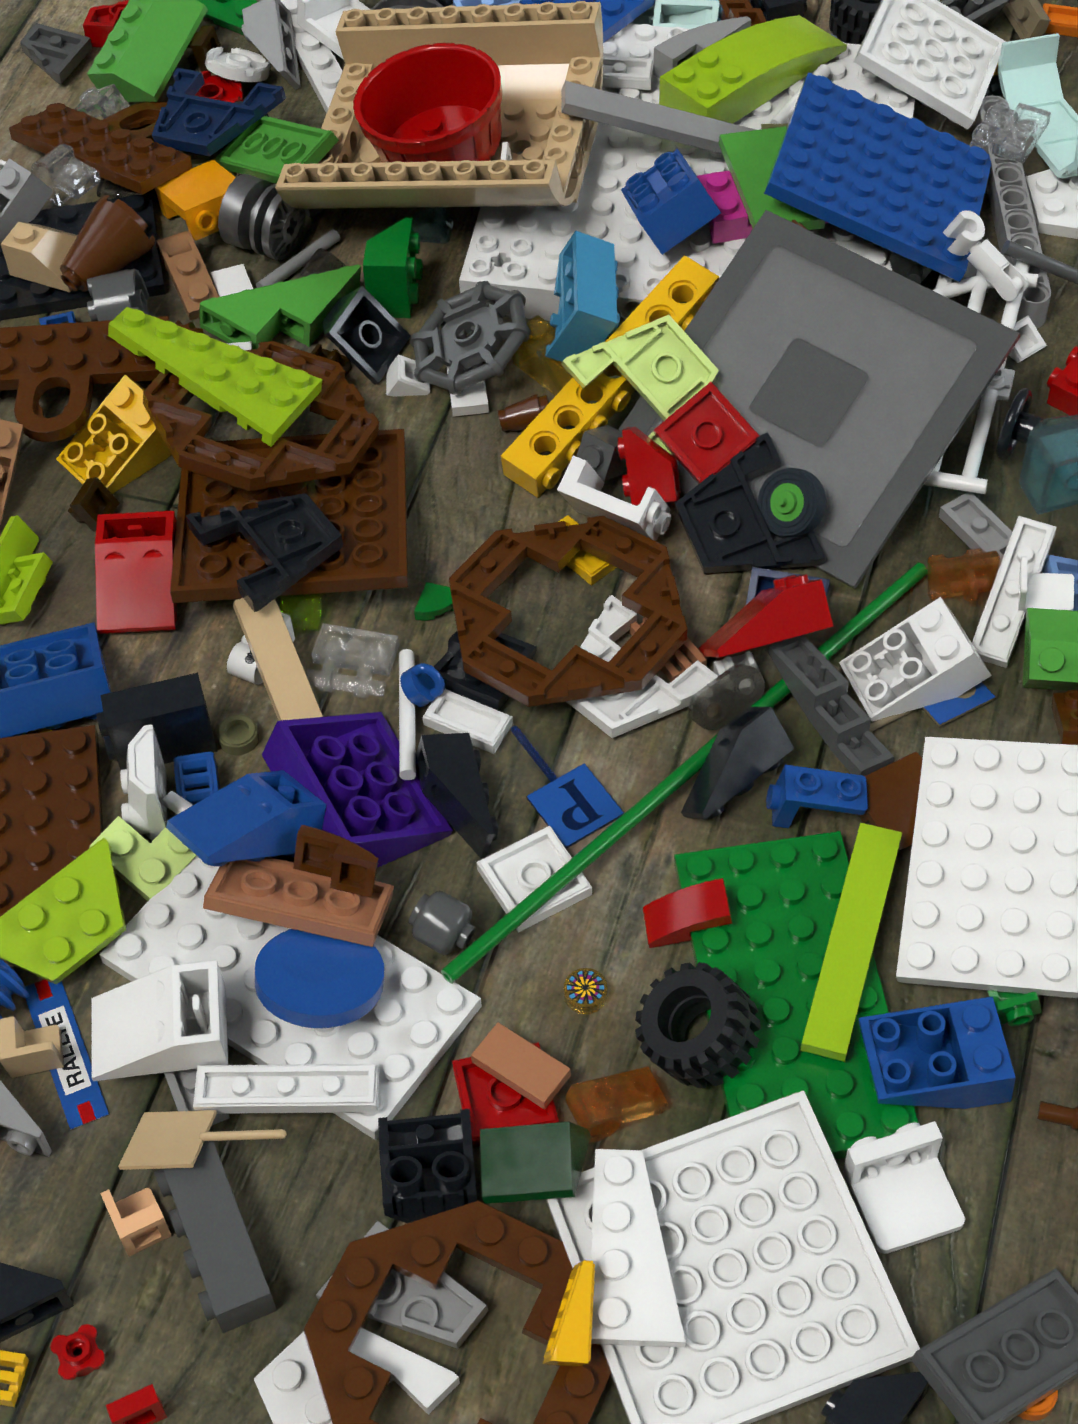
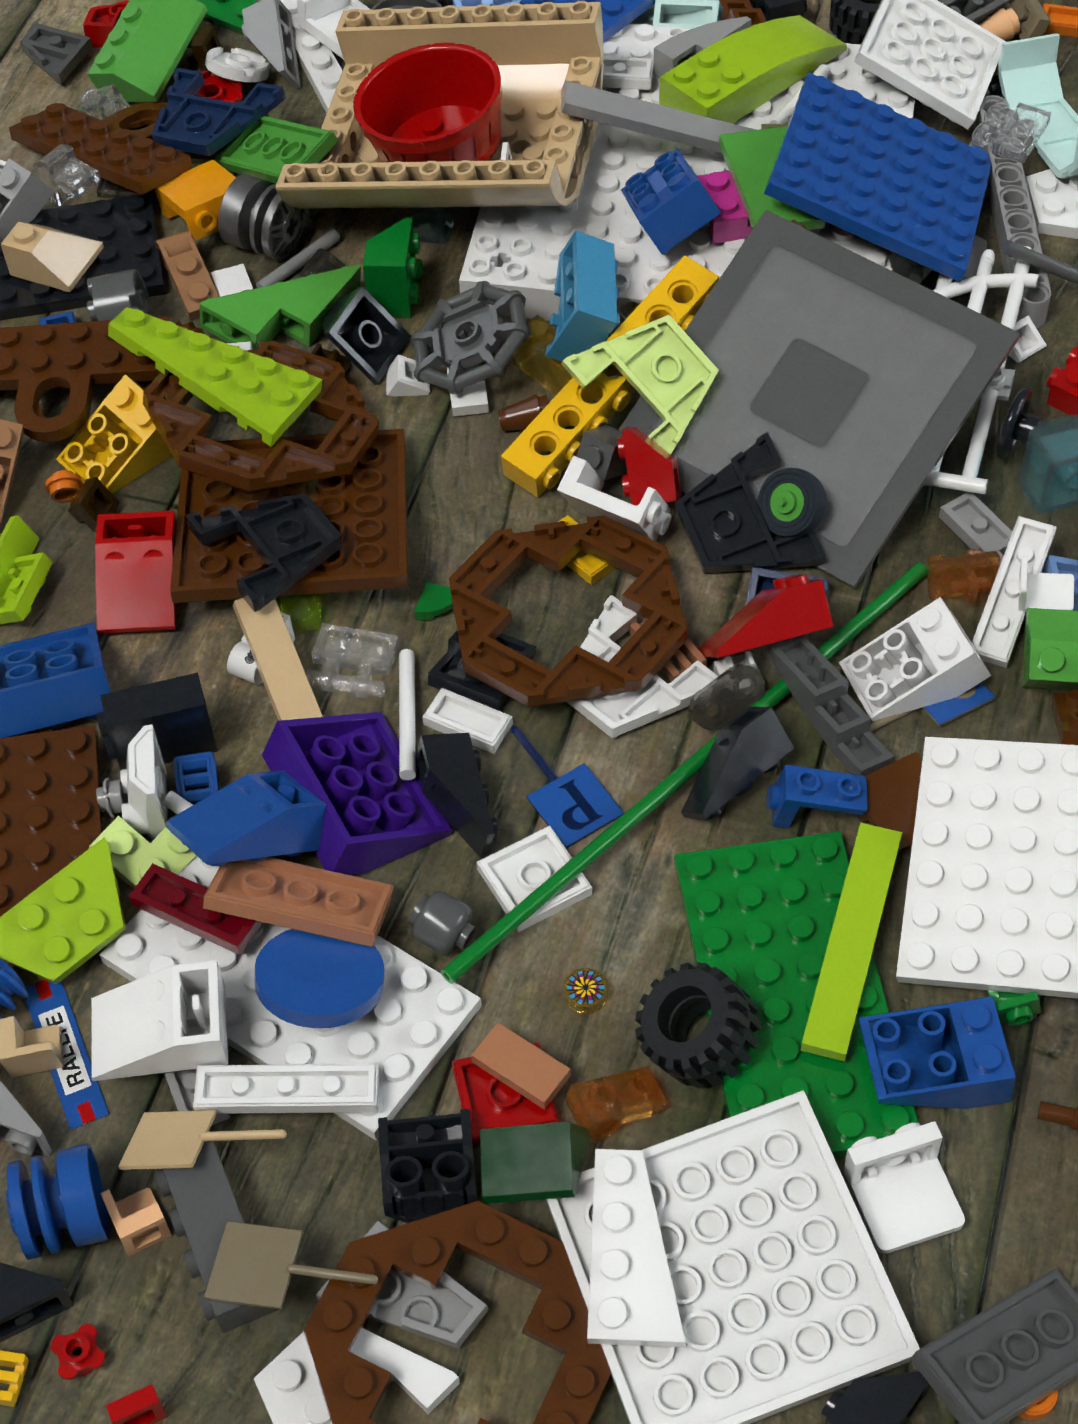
(57, 1201): none -> blue wheel
(63, 485): none -> orange plate
(105, 244): reddish brown cone -> none
(111, 797): none -> light grey plate
(181, 904): none -> dark red plate
(237, 734): olive tile -> none
(258, 1264): none -> dark tan piece
(329, 855): reddish brown slope -> none
(422, 684): blue tile -> none
(572, 1329): yellow slope -> none
(686, 910): red slope -> none
(706, 433): red tile -> none
(1002, 23): none -> light nougat cone
(1004, 277): white piece -> none

